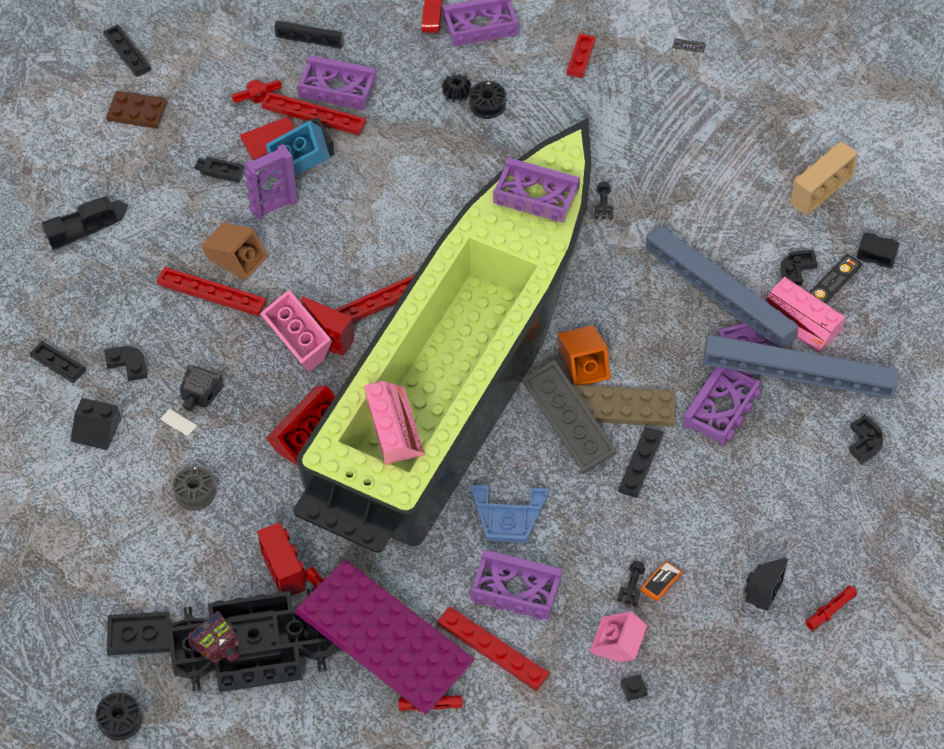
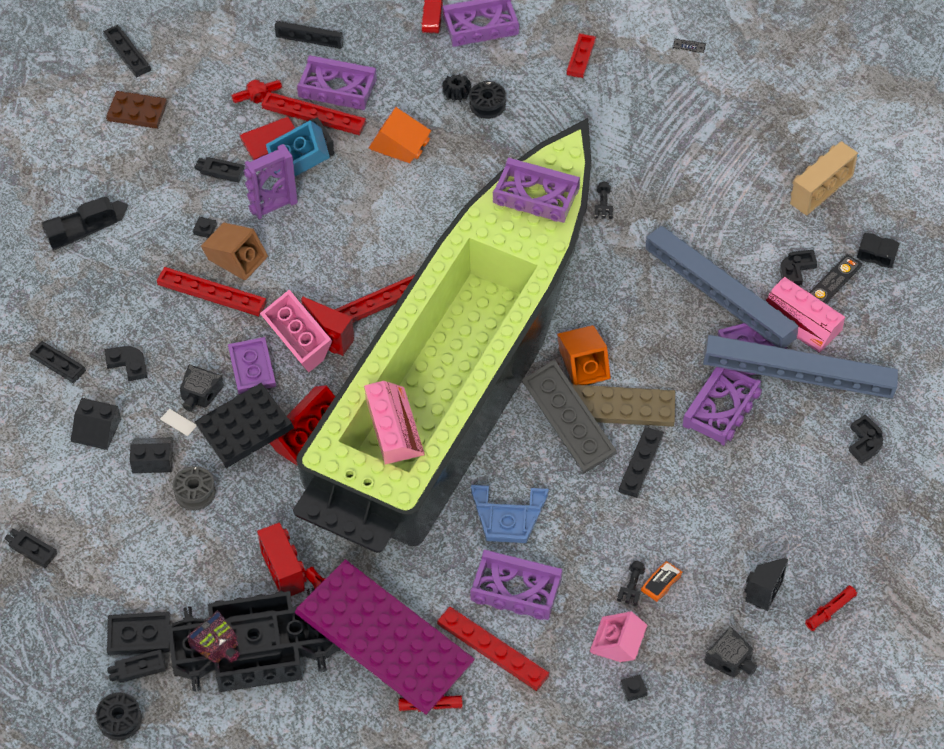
(31, 547): none -> black hinge
(137, 667): none -> black hinge
(151, 455): none -> black slope
(204, 227): none -> black plate
(244, 425): none -> black plate
(251, 364): none -> medium lavender plate
(401, 137): none -> orange slope
(731, 654): none -> torso

